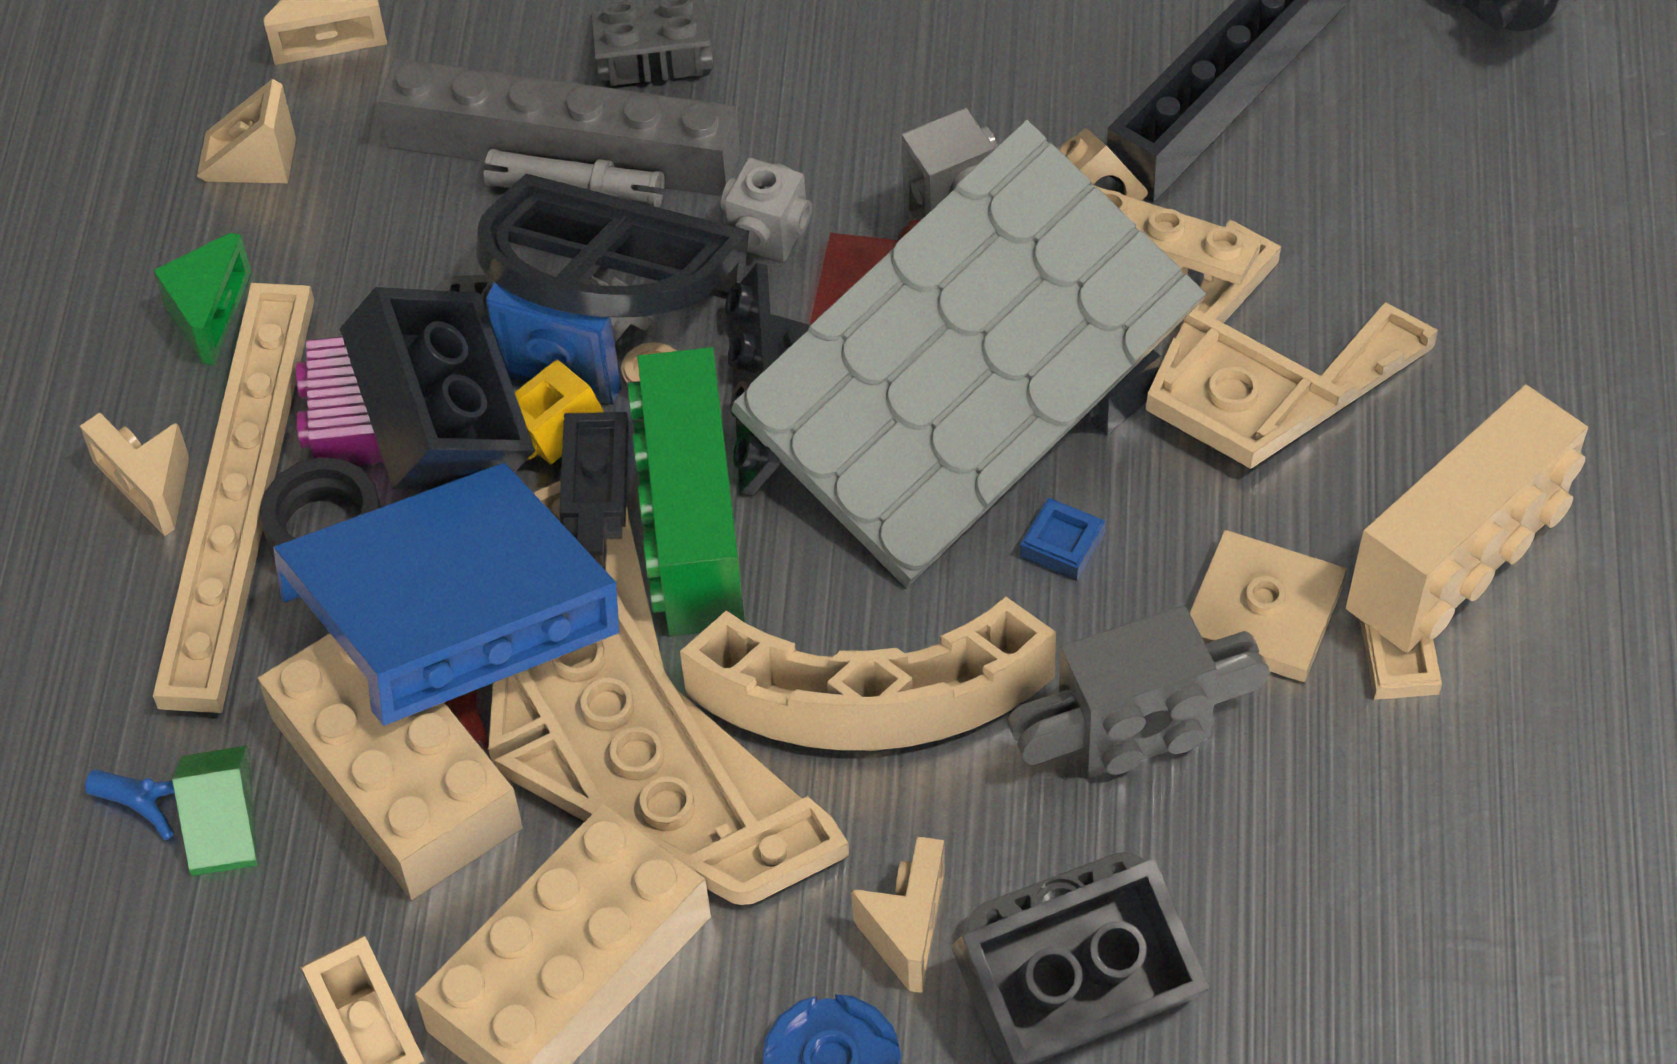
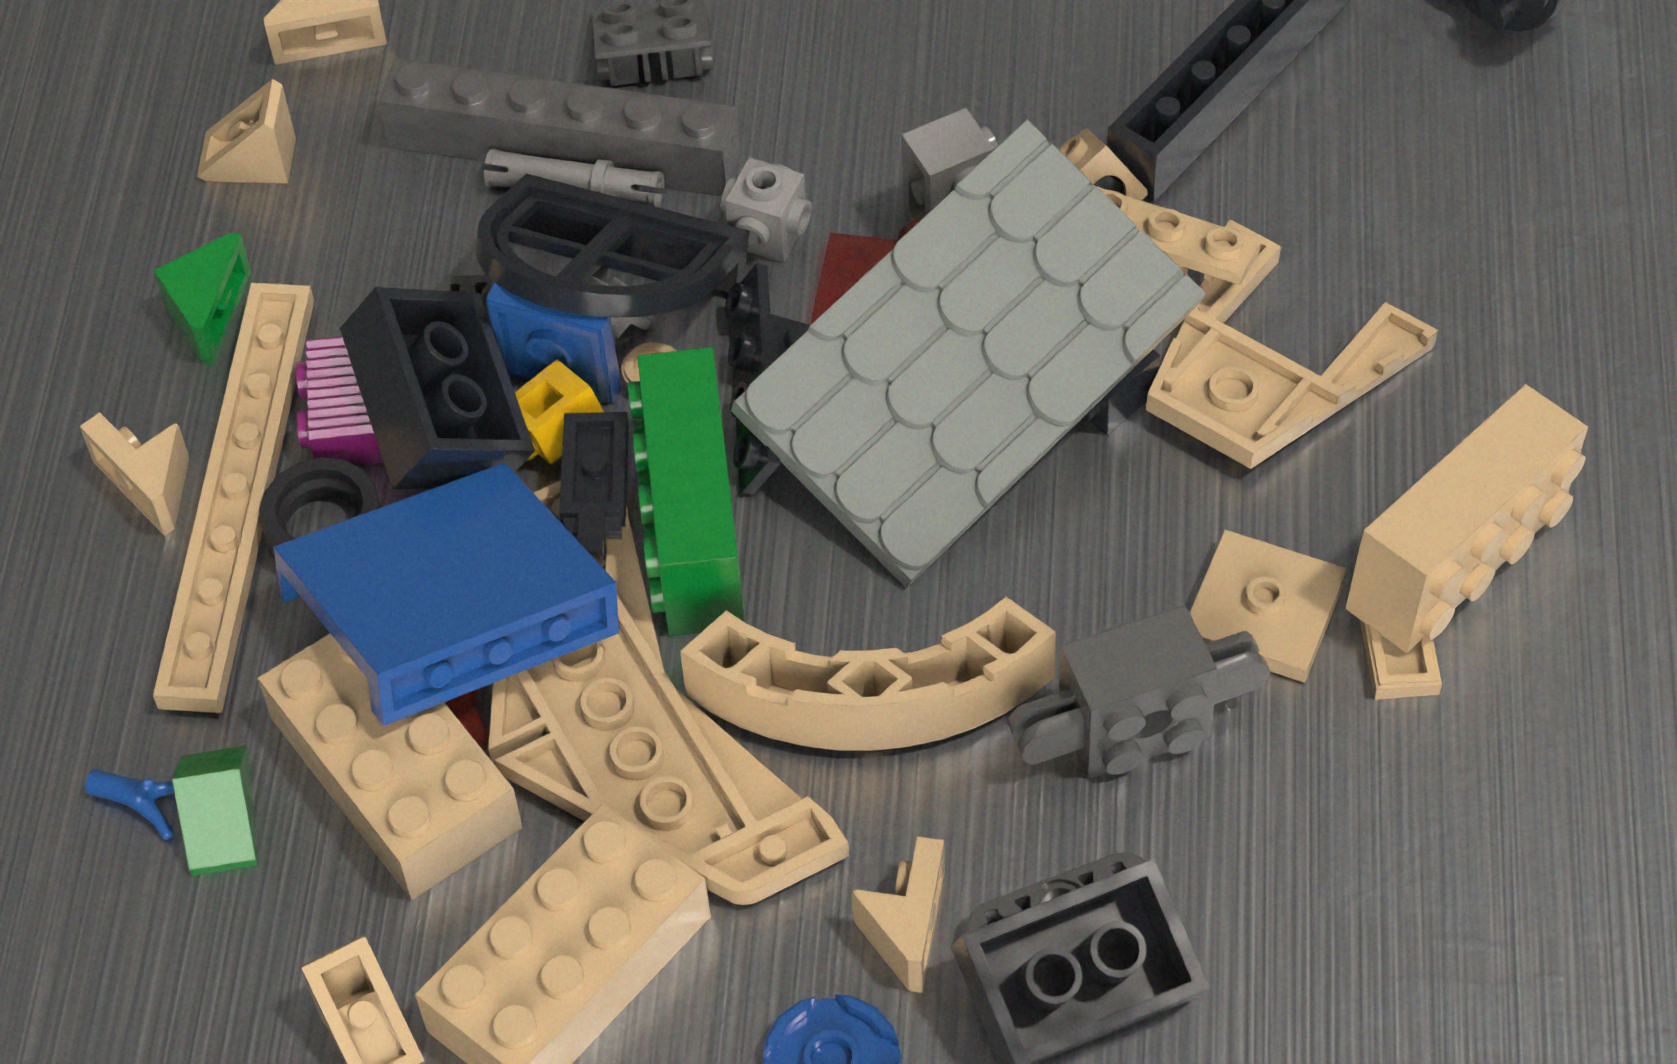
(1062, 538): blue tile -> none

